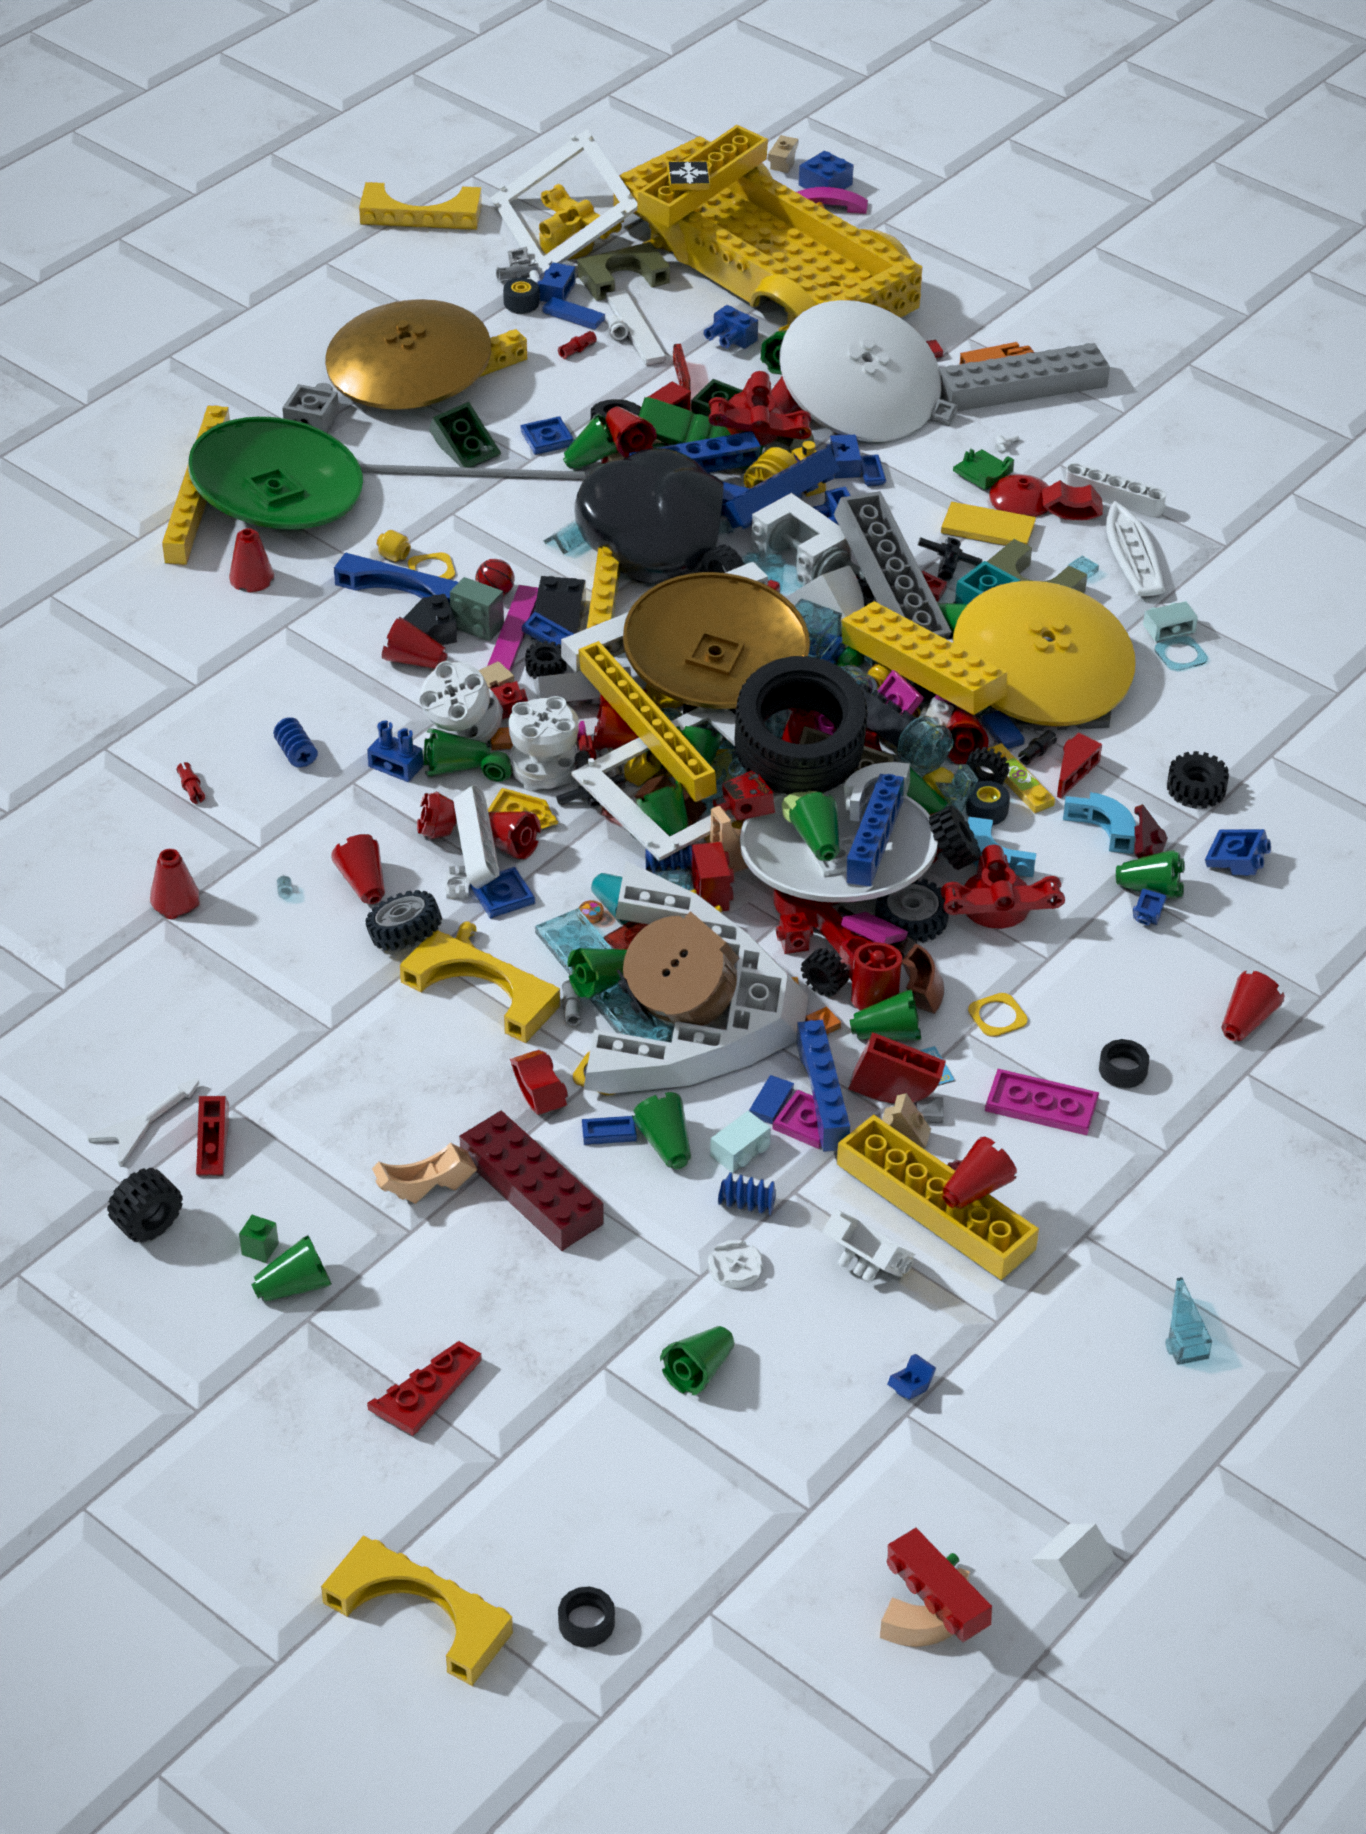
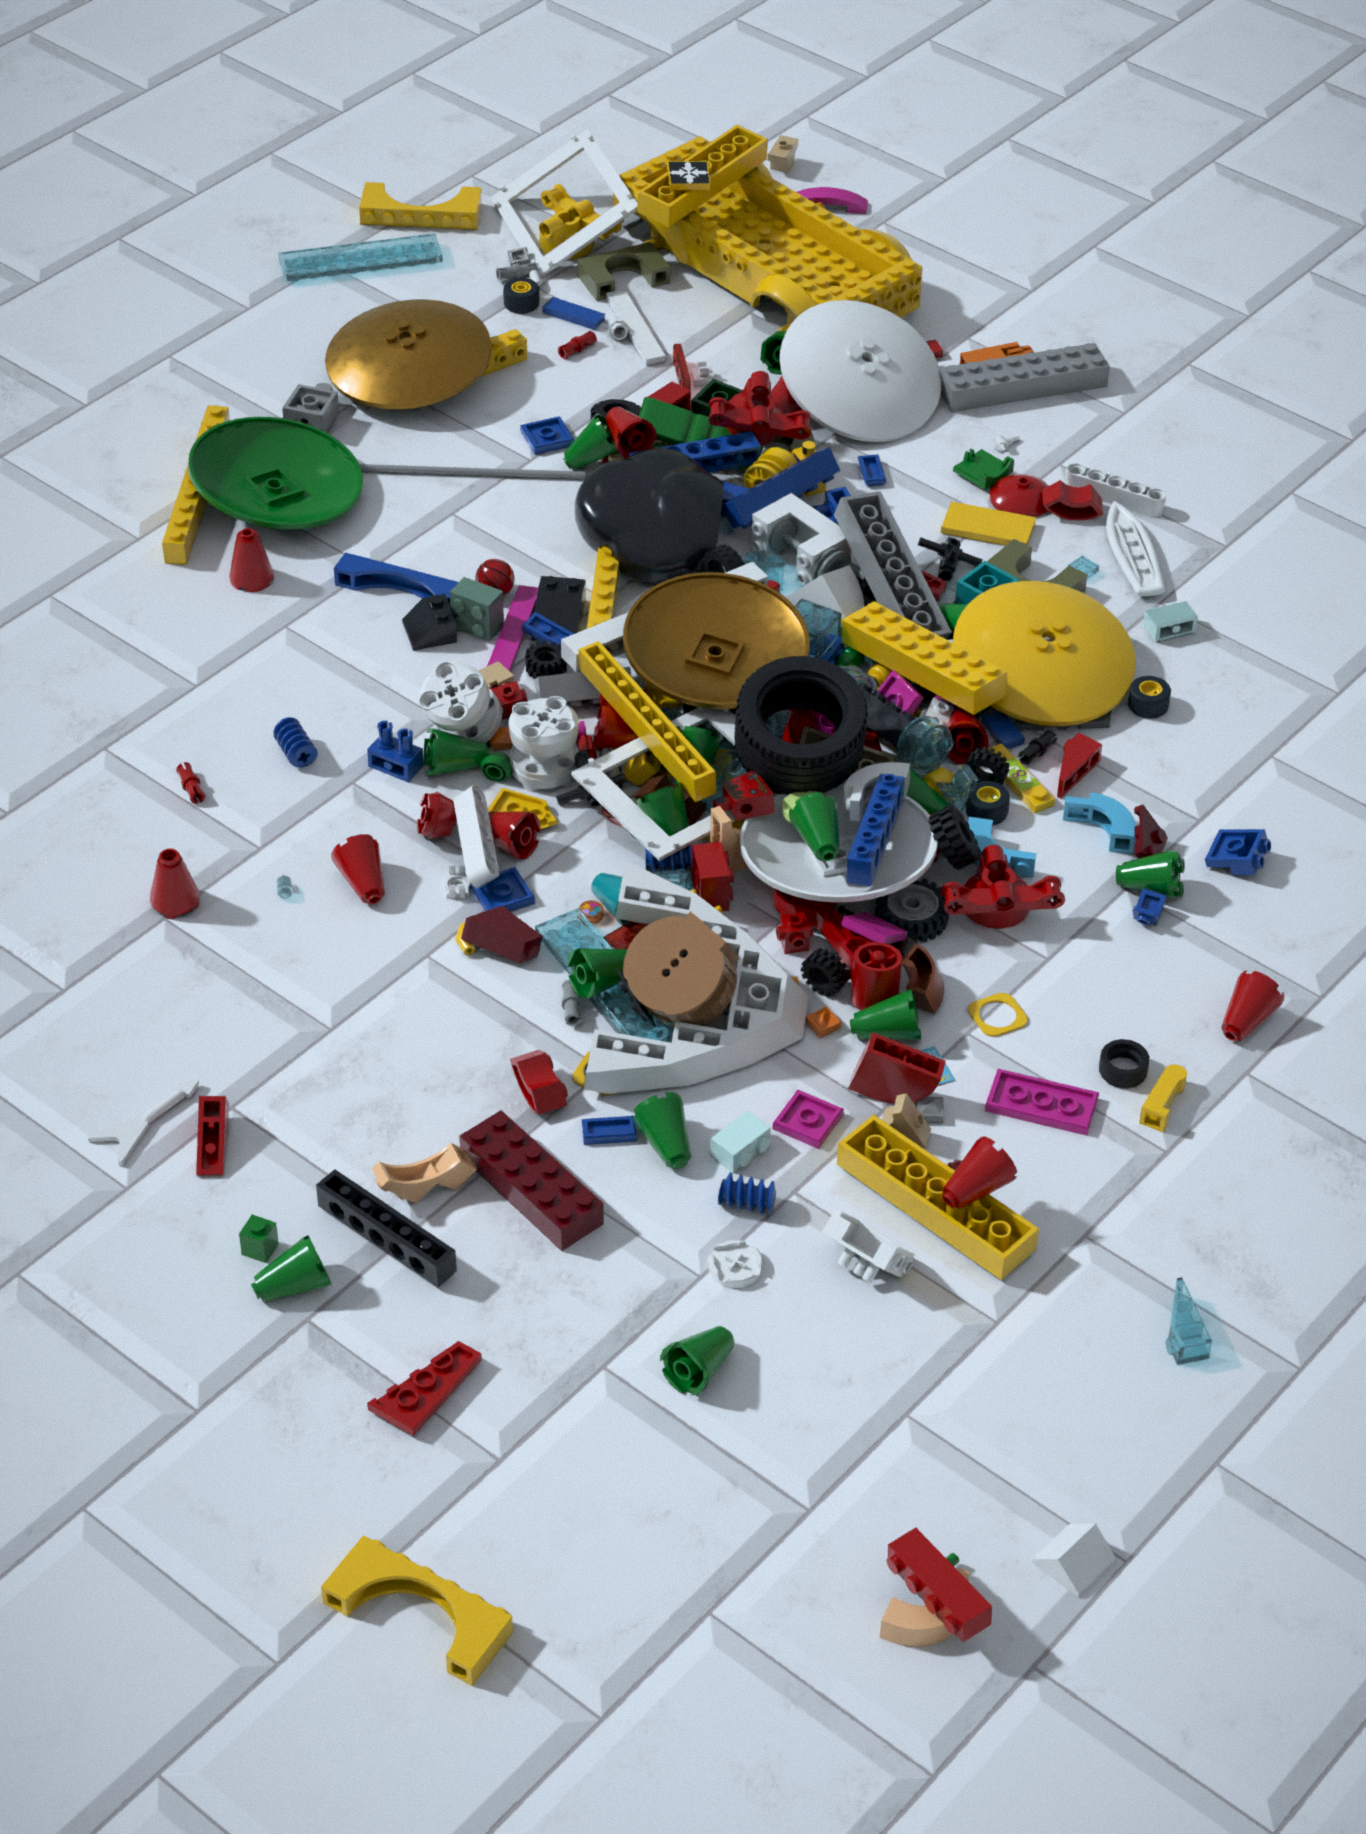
(145, 1205): black tyre -> none
(360, 257): none -> clear light blue plate
(386, 1228): none -> black brick
(393, 545): yellow head -> none
(403, 920): black wheel -> none
(412, 646): red cone -> none
(448, 957): yellow arch -> none
(449, 574): yellow piece -> none
(463, 436): dark green slope -> none
(502, 934): none -> dark red slope
(557, 282): blue brick -> none
(566, 537): clear light blue panel -> none
(586, 1597): black tyre -> none
(701, 374): none -> white tile
(733, 328): blue brick -> none
(771, 1099): blue tile -> none
(826, 171): blue brick -> none
(827, 1094): blue arch -> none
(846, 454): blue brick -> none
(913, 1379): blue bracket -> none
(943, 412): light grey tile -> none
(1149, 696): none -> black wheel
(1155, 1108): none -> yellow leg
(1200, 660): clear light blue piece -> none
(1202, 768): black tyre -> none

